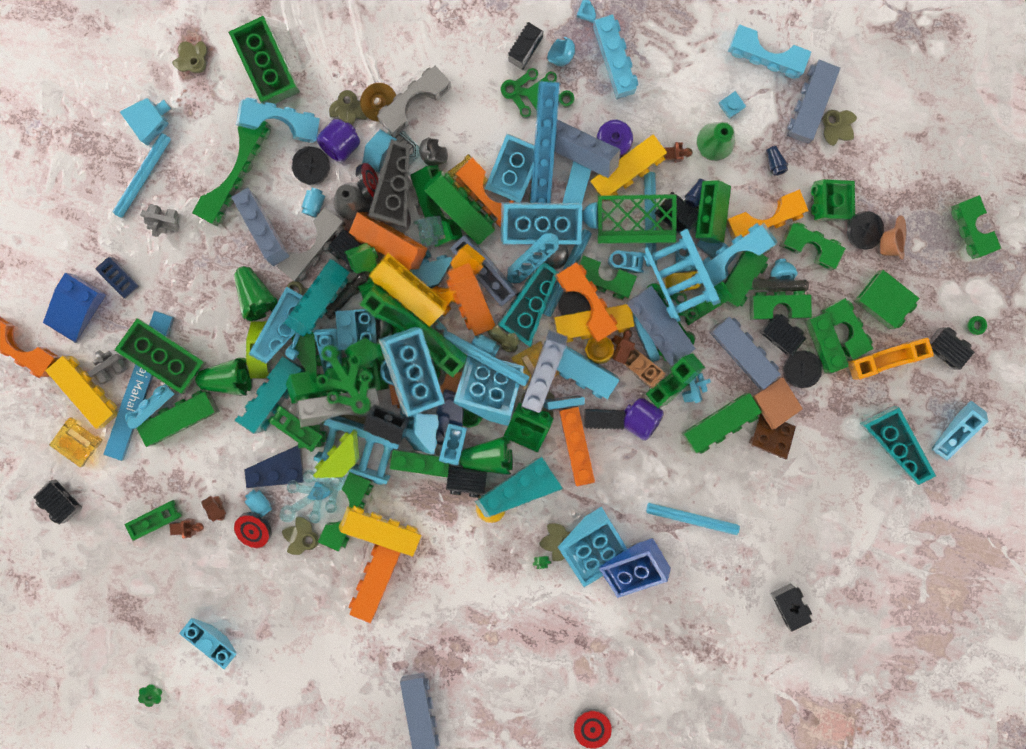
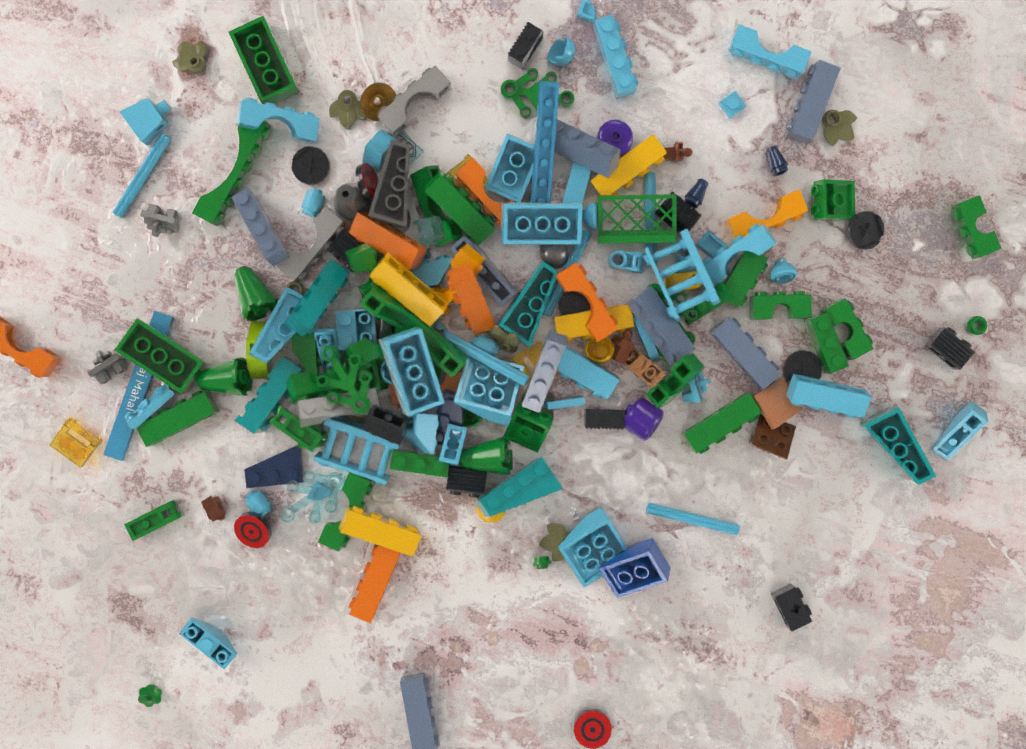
(56, 502): black brick -> none
(72, 306): blue slope -> none
(82, 391): yellow brick -> none
(110, 261): dark blue slope -> none
(186, 528): copper piece -> none
(290, 351): medium azure hand -> none
(297, 536): olive plate -> none
(338, 140): dark purple head -> none
(340, 458): lime slope -> none
(346, 294): clear smoke pin -> none
(432, 153): flat silver hair -> none
(518, 272): medium azure beam -> none
(576, 446): orange brick -> none
(620, 286): green arch -> none
(713, 211): green brick -> none
(716, 141): green cone -> none
(773, 284): clear smoke pin -> none
(783, 334): black brick -> none
(828, 251): green arch -> none
(828, 396): none -> medium azure brick
(887, 300): green brick -> none
(889, 358): light orange arch -> none
(893, 240): nougat piece -> none

